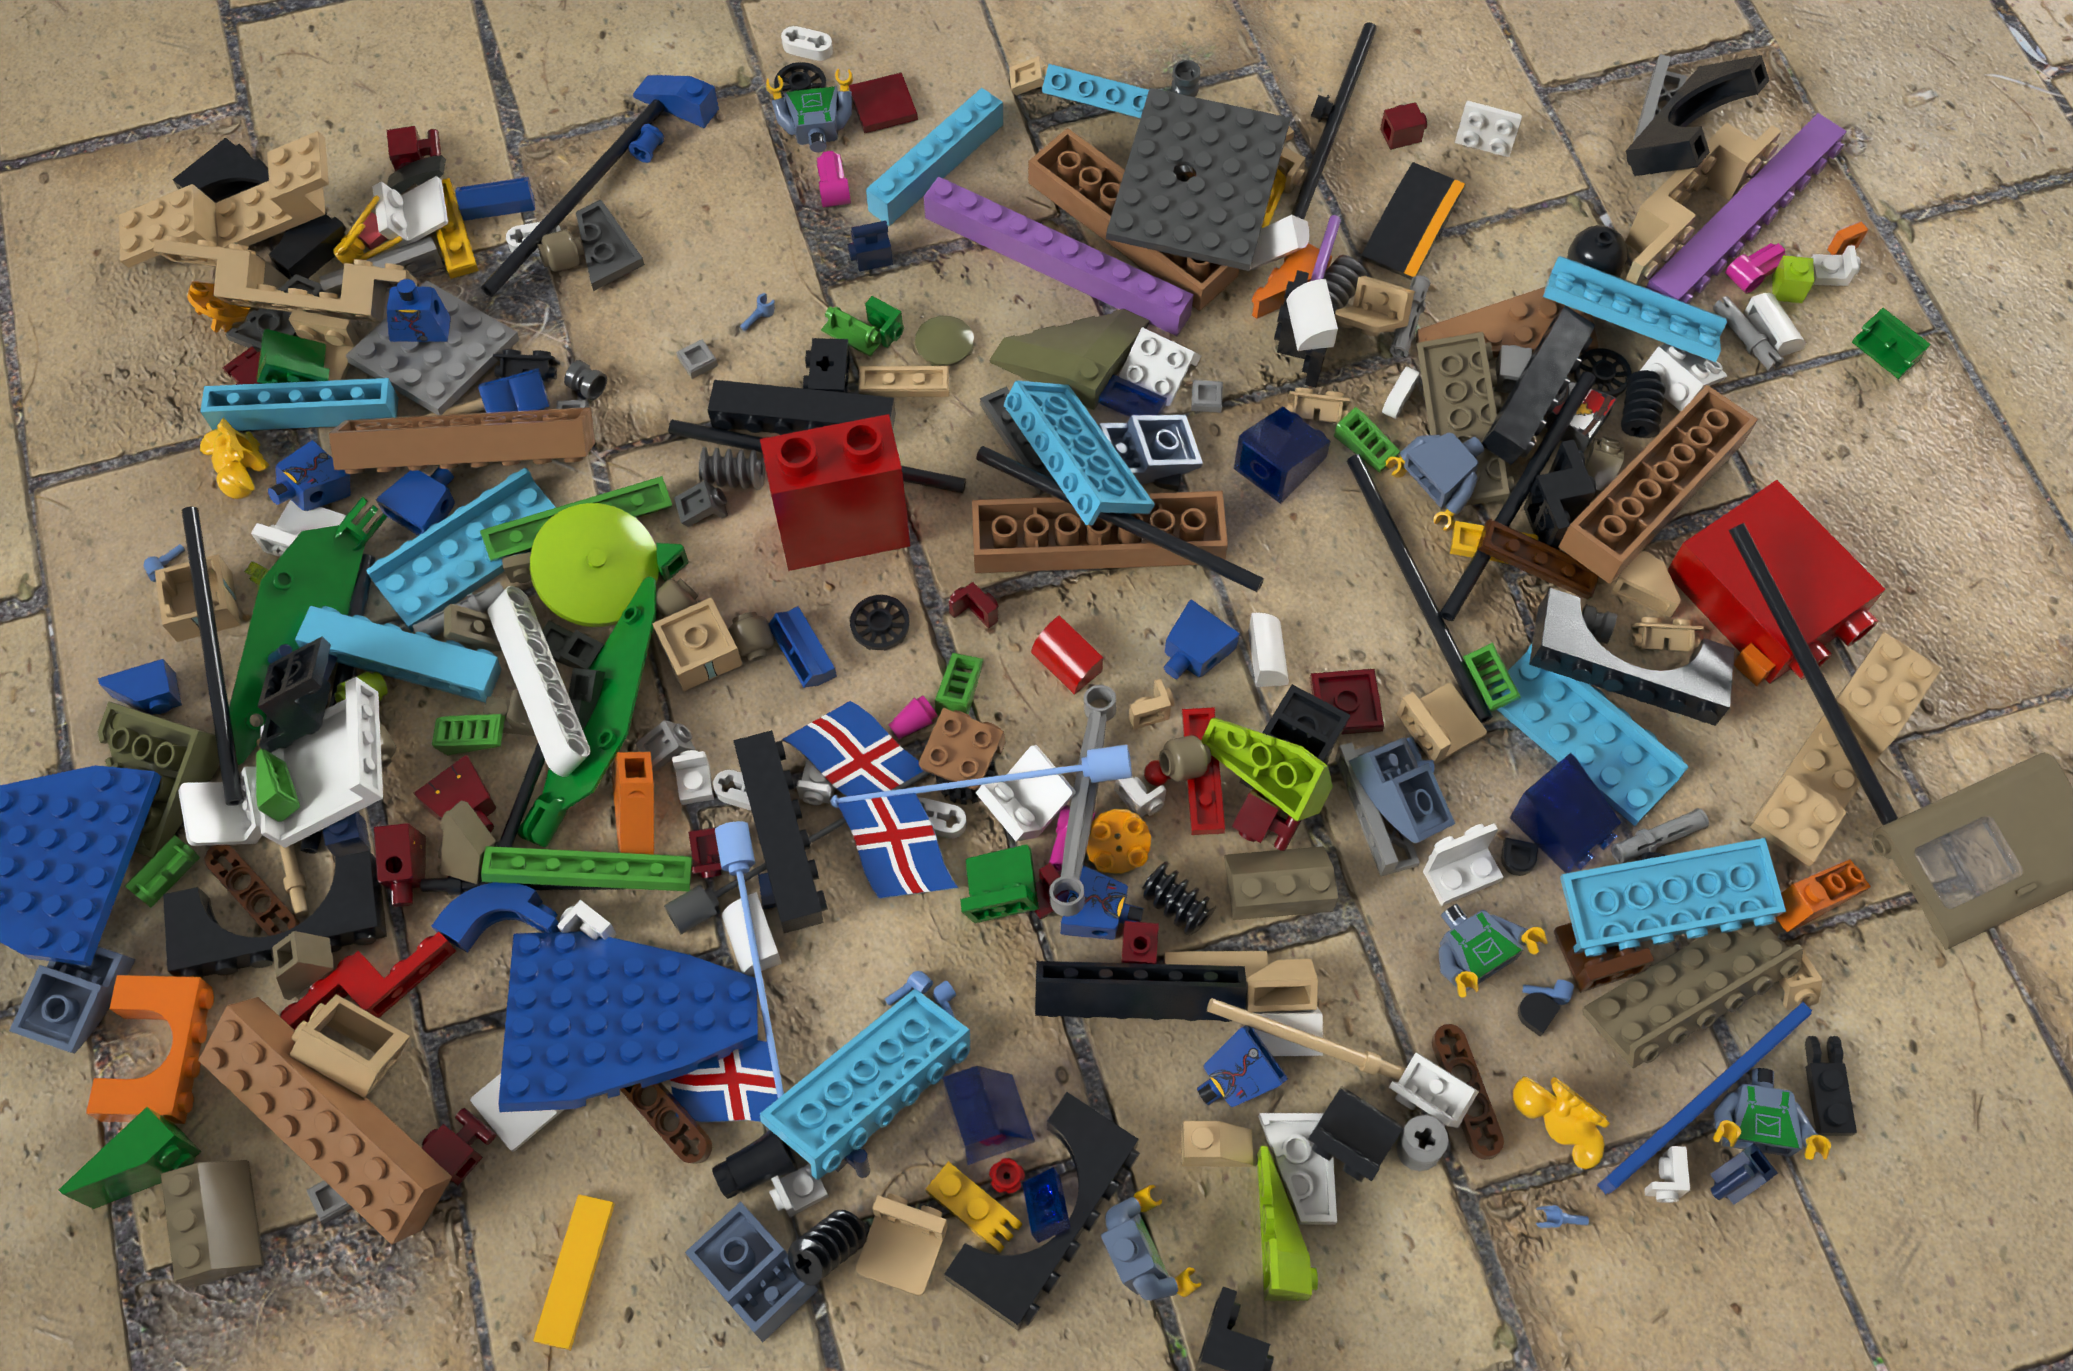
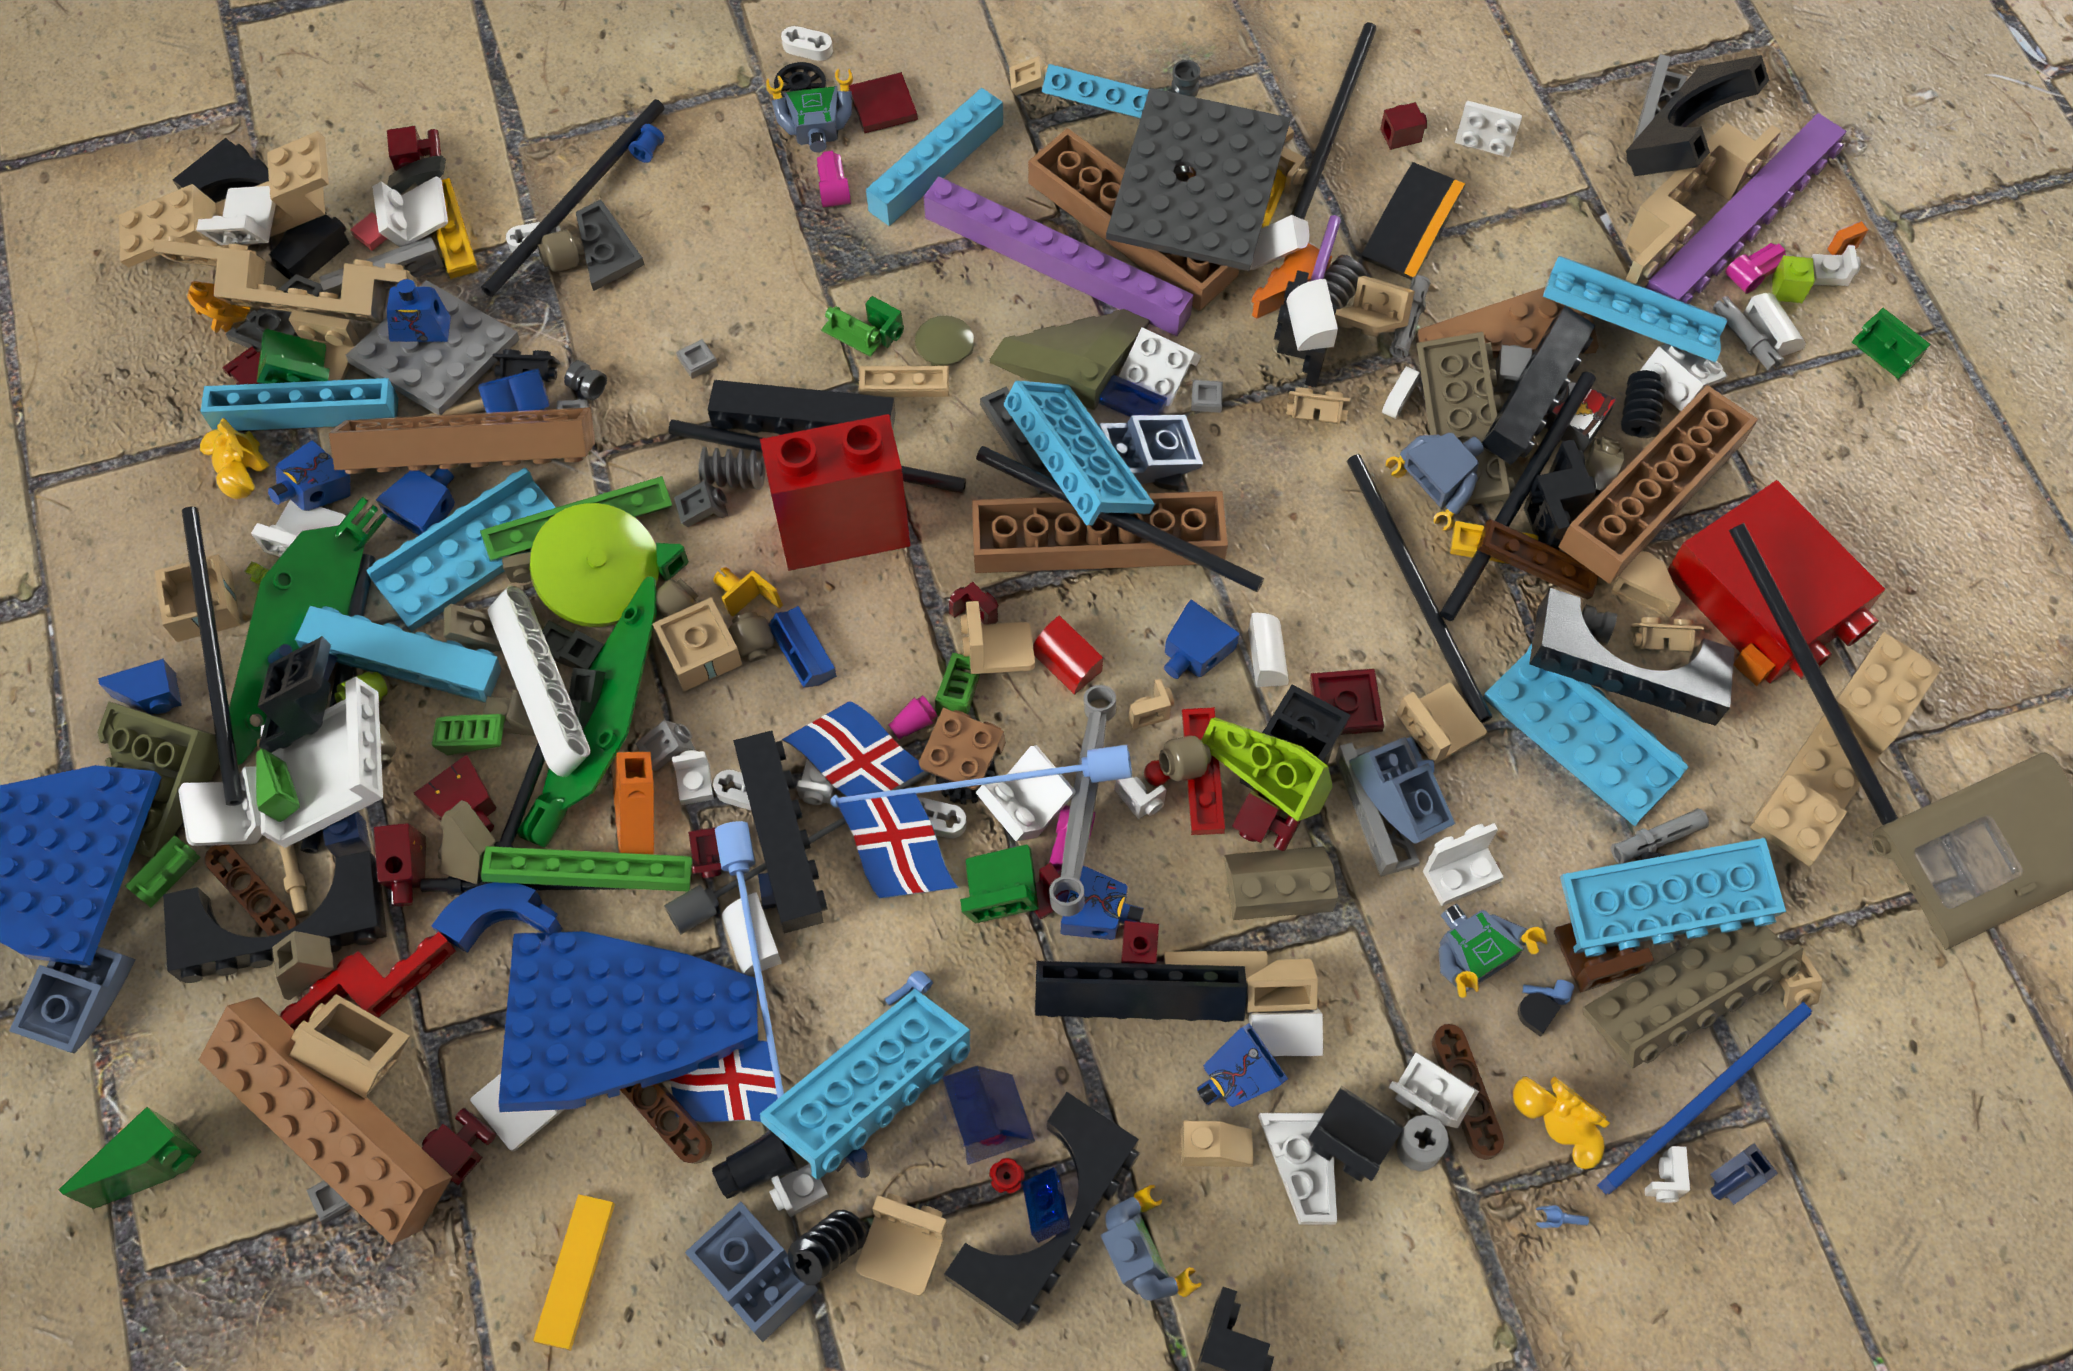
(155, 563): medium blue hand -> none
(168, 1088): orange arch -> none
(211, 1221): dark tan slope -> none
(245, 217): none -> white bracket
(352, 247): yellow plant -> none
(478, 602): light grey pin -> none
(495, 198): blue piece -> none
(586, 920): white bracket -> none
(681, 97): blue slope -> none
(743, 591): none -> yellow bracket
(763, 310): medium blue hand -> none
(828, 365): black brick -> none
(870, 246): dark blue brick -> none
(879, 622): black wheel -> none
(943, 994): medium blue hand -> none
(972, 1206): yellow hinge -> none
(995, 646): none -> tan bracket
(1133, 839): light orange plate -> none
(1177, 899): black piece -> none
(1280, 453): clear blue slope -> none
(1284, 1252): lime wedge -> none
(1322, 108): black plate -> none
(1367, 1061): tan bar -> none
(1372, 433): bright green slope -> none
(1482, 657): bright green slope -> none
(1519, 856): black tile -> none
(1567, 816): clear blue slope -> none
(1600, 249): black cylinder -> none
(1605, 370): black wheel -> none
(1766, 1118): torso -> none
(1820, 894): orange slope -> none
(1829, 1089): black hinge -> none

